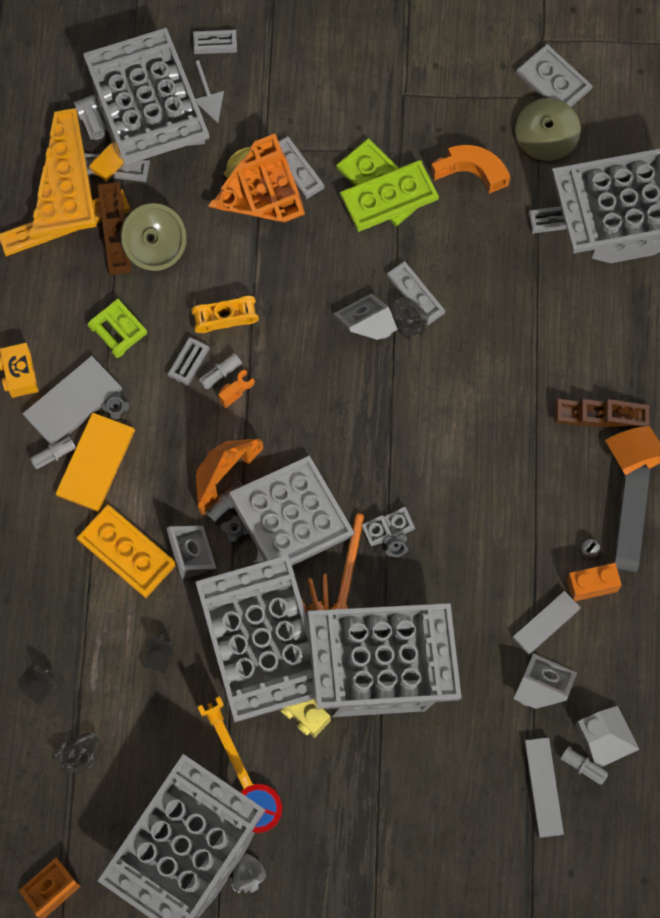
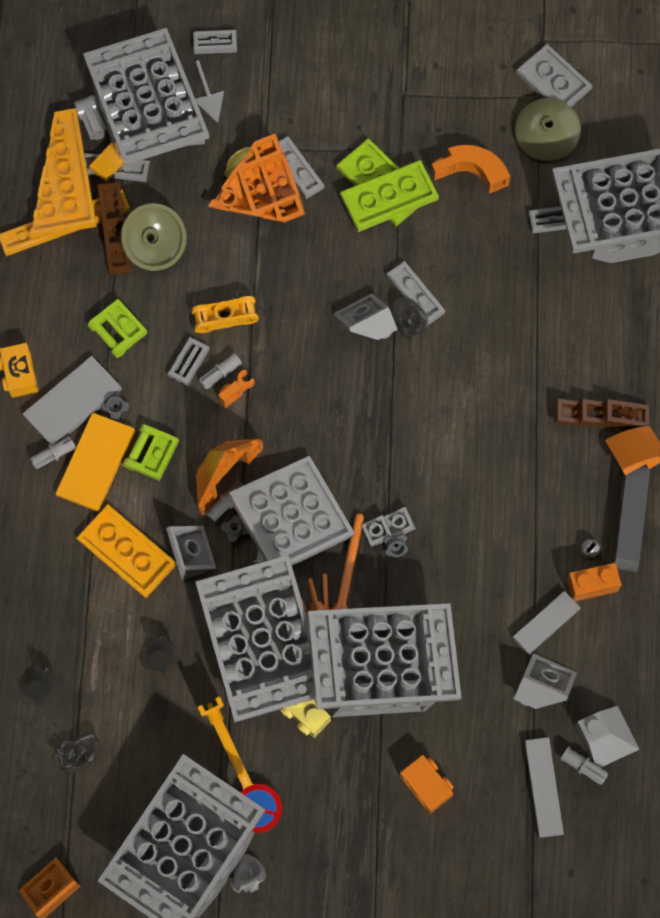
(157, 456): none -> lime plate
(427, 784): none -> orange brick

